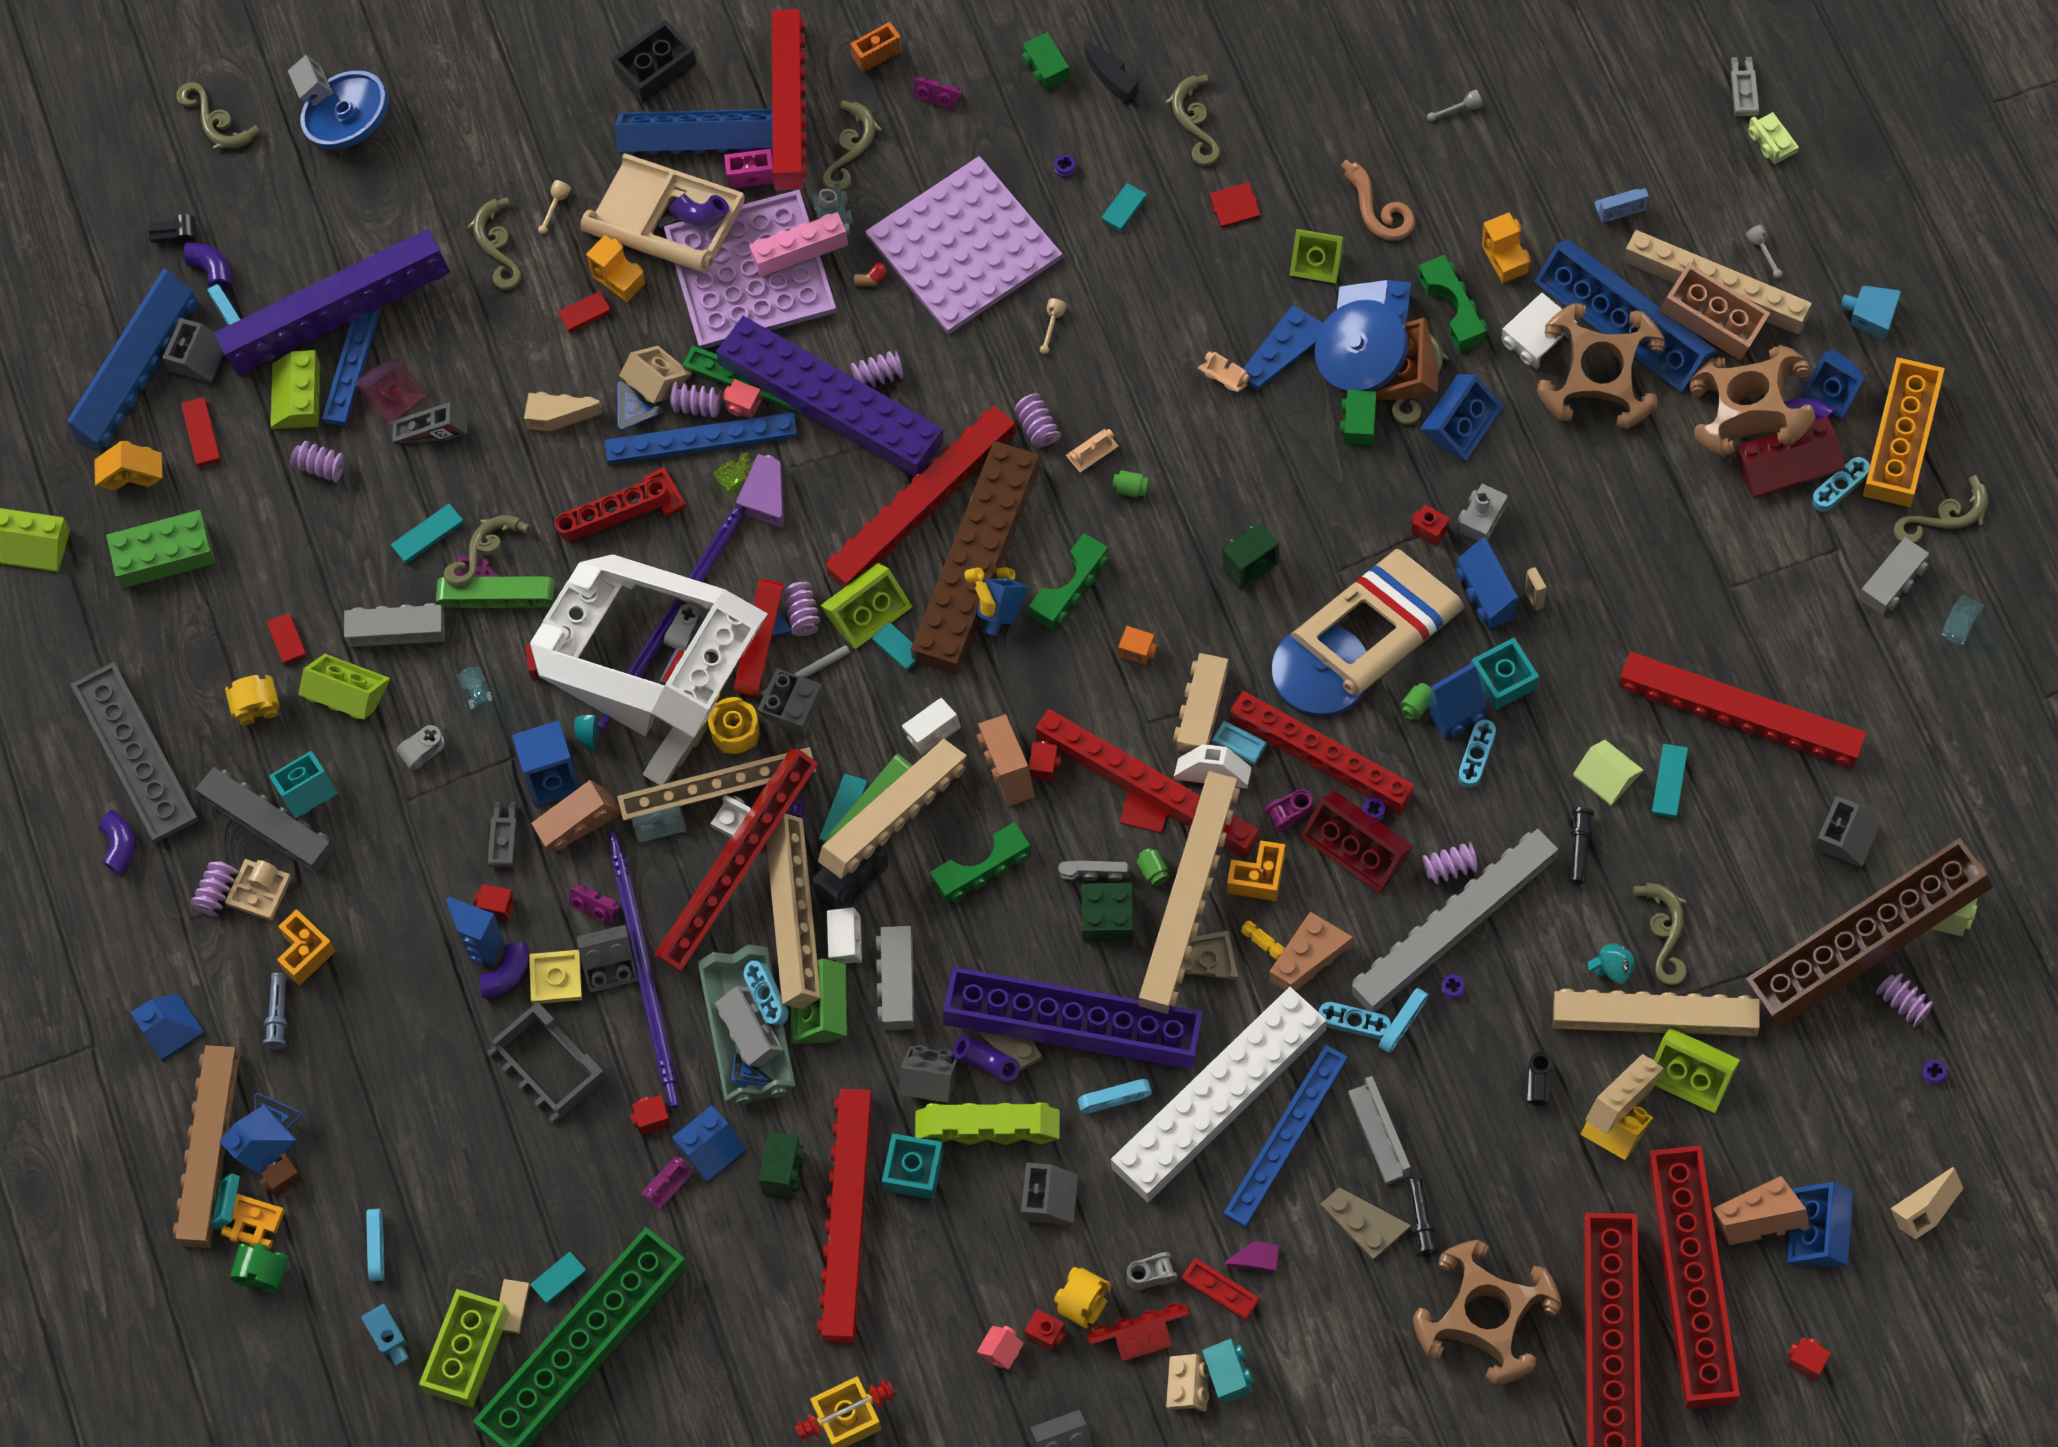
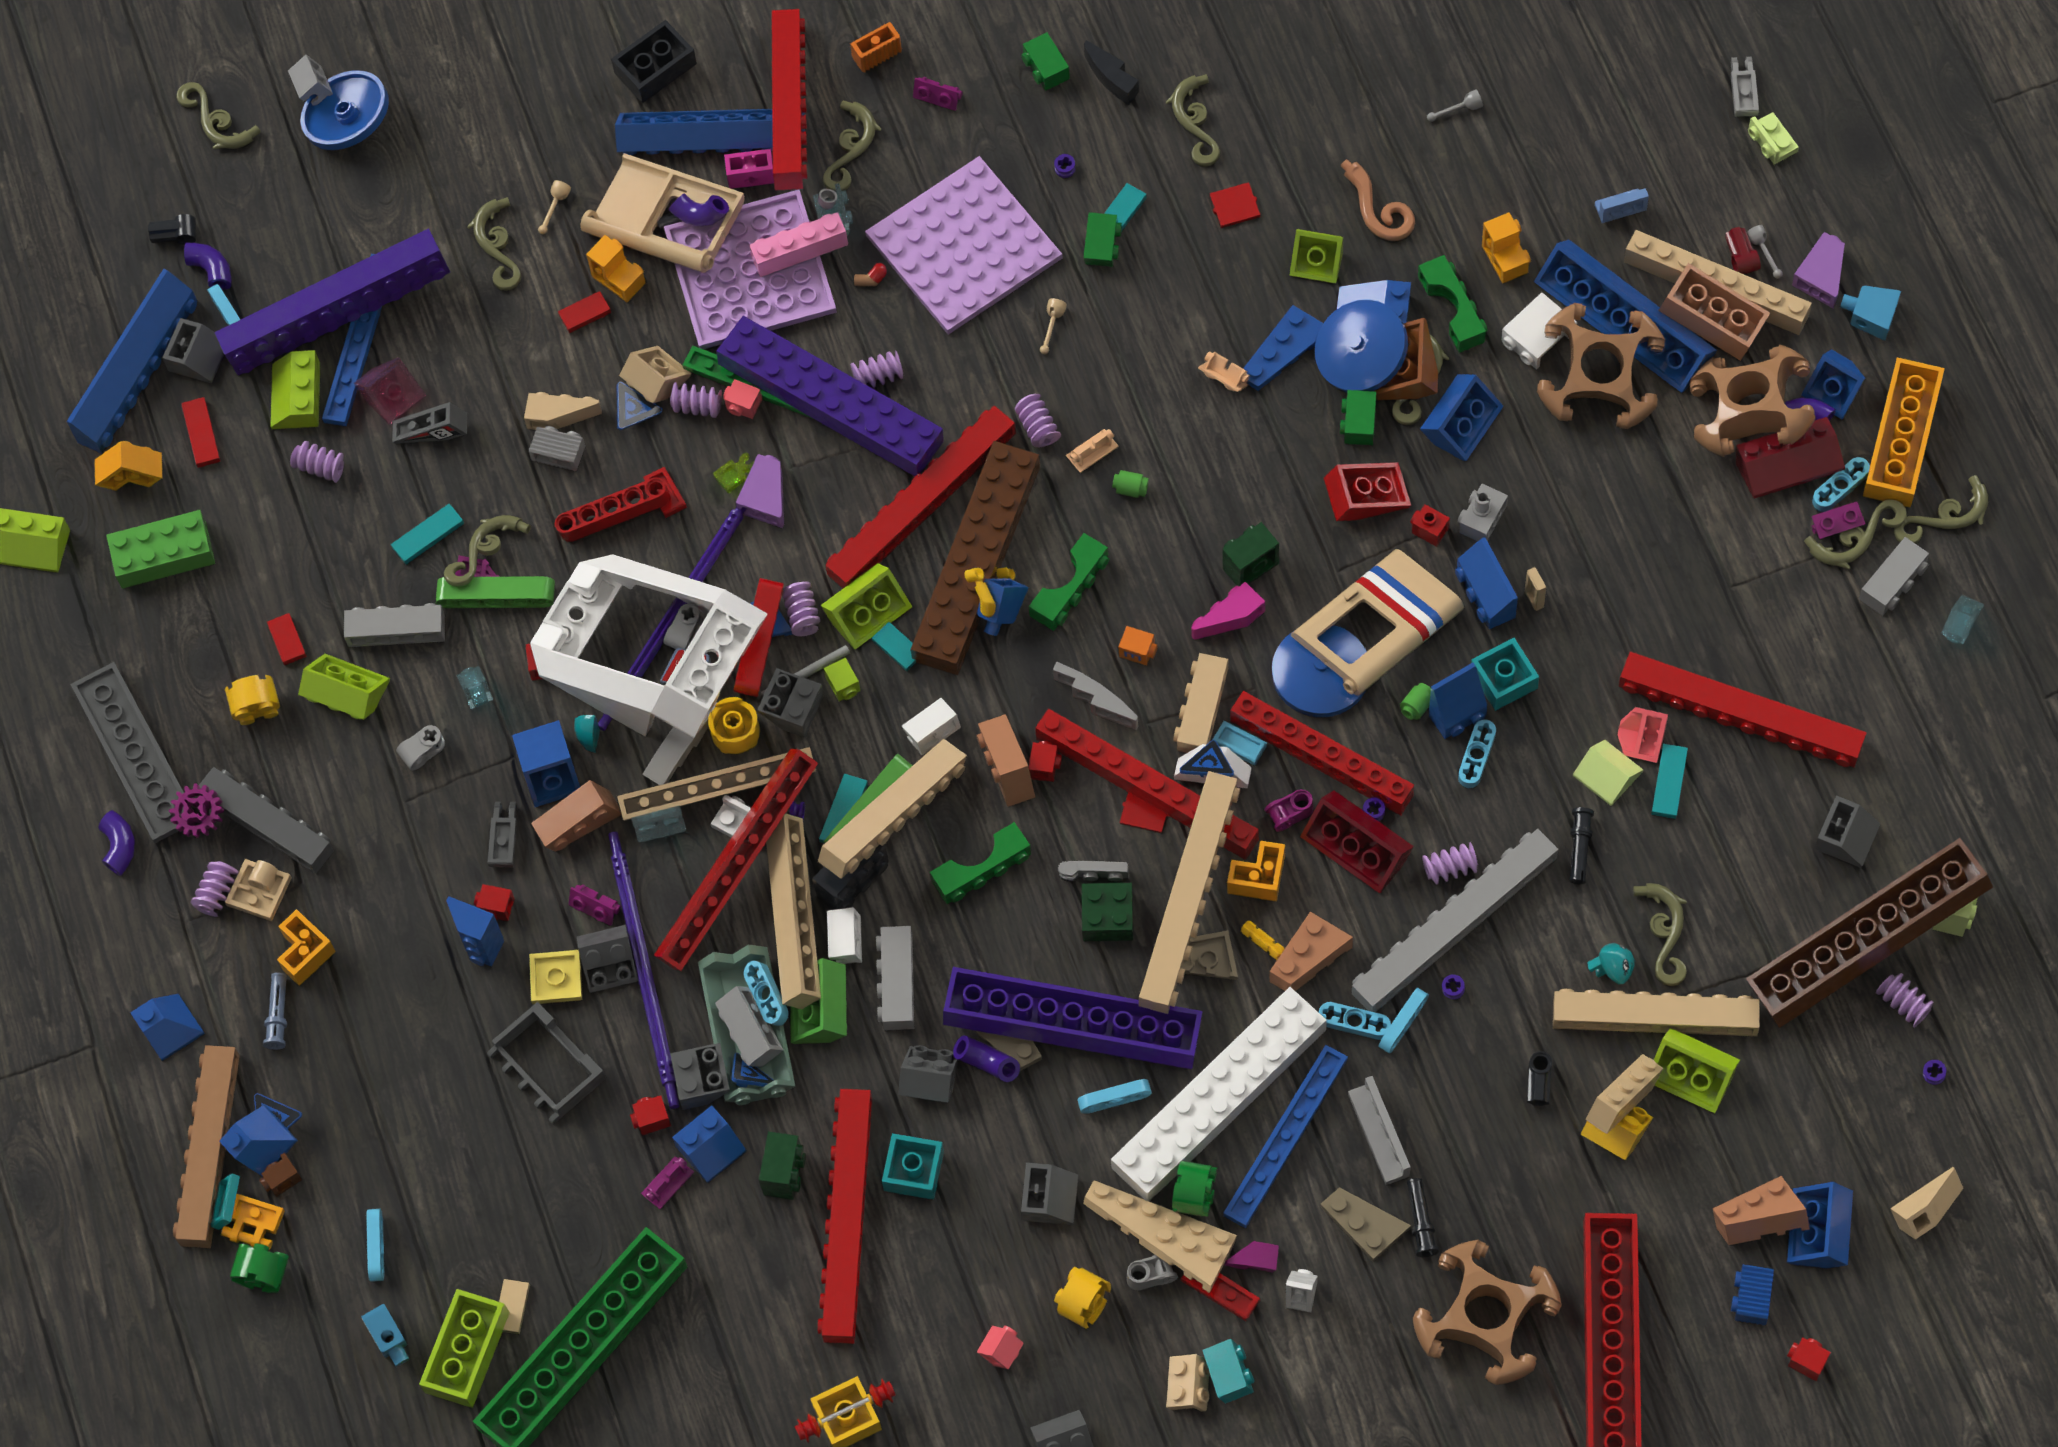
(187, 819): none -> magenta gear
(303, 784): teal brick -> none
(508, 974): dark purple cylinder -> none
(557, 448): none -> light grey brick
(558, 1278): teal tile -> none
(700, 1075): none -> dark grey slope
(701, 438): blue plate -> none
(842, 679): none -> lime brick
(998, 1123): lime brick -> none
(1045, 1330): red brick -> none
(1101, 239): none -> green brick
(1102, 701): none -> light grey slope
(1140, 1334): red bracket -> none
(1153, 867): bright green brick -> none
(1168, 1234): none -> tan wing
(1194, 1188): none -> green brick
(1208, 759): none -> black piece
(1234, 612): none -> dark pink slope
(1301, 1290): none -> white slope
(1366, 490): none -> red slope
(1642, 734): none -> coral slope
(1693, 1277): red brick -> none
(1743, 256): none -> dark red piece
(1753, 1294): none -> blue brick
(1821, 270): none -> medium lavender slope
(1837, 520): none -> magenta hinge
(1864, 539): none -> olive plant

